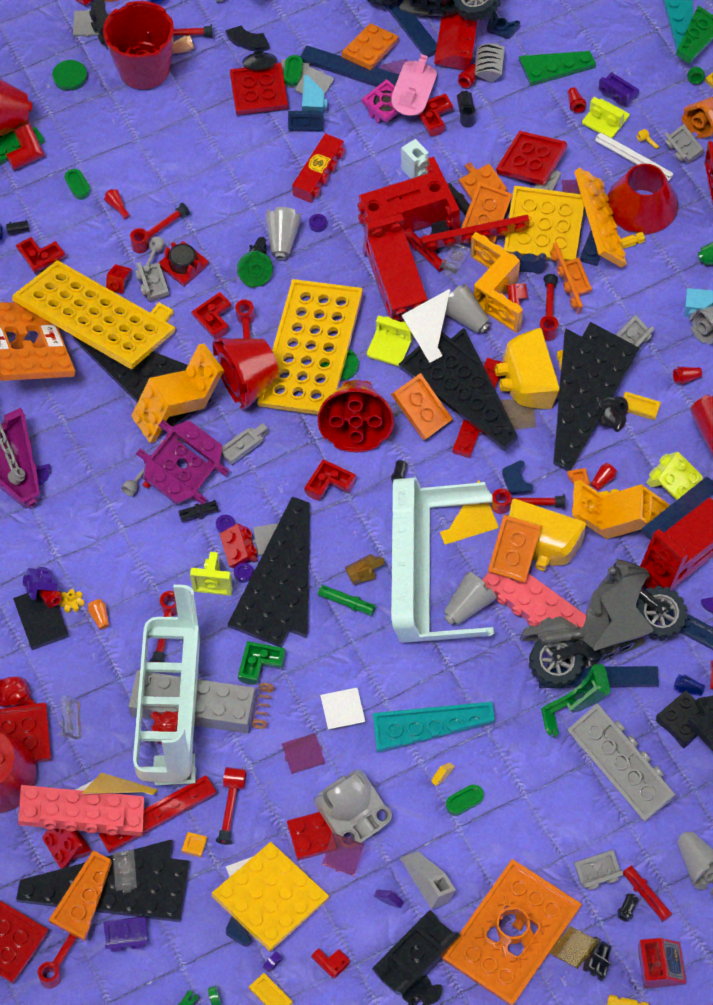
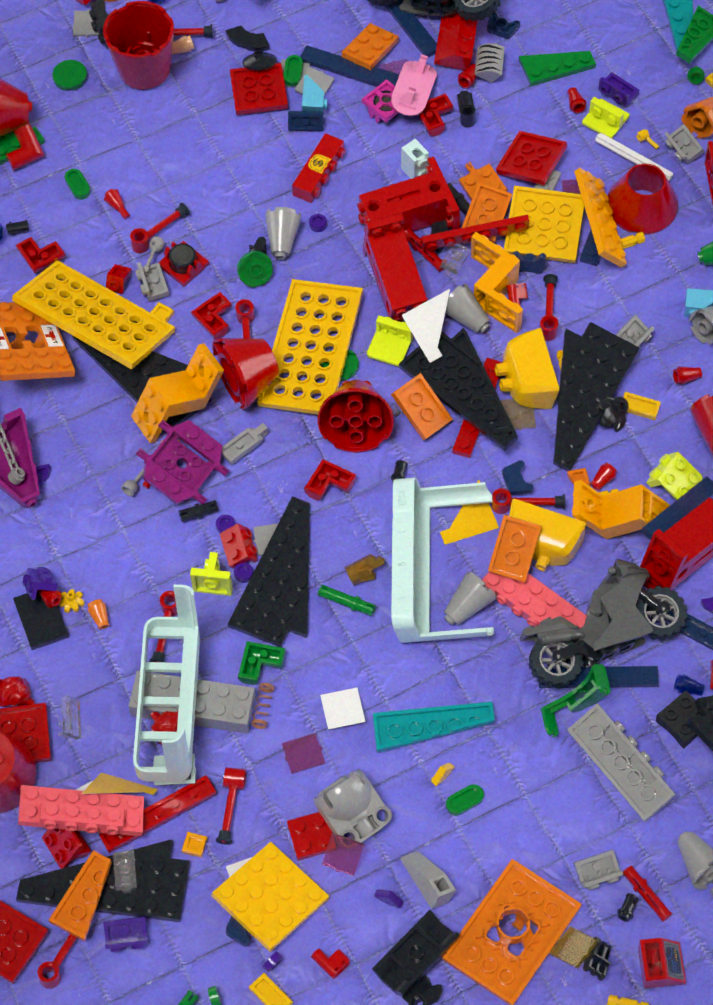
(574, 277): orange bracket -> none

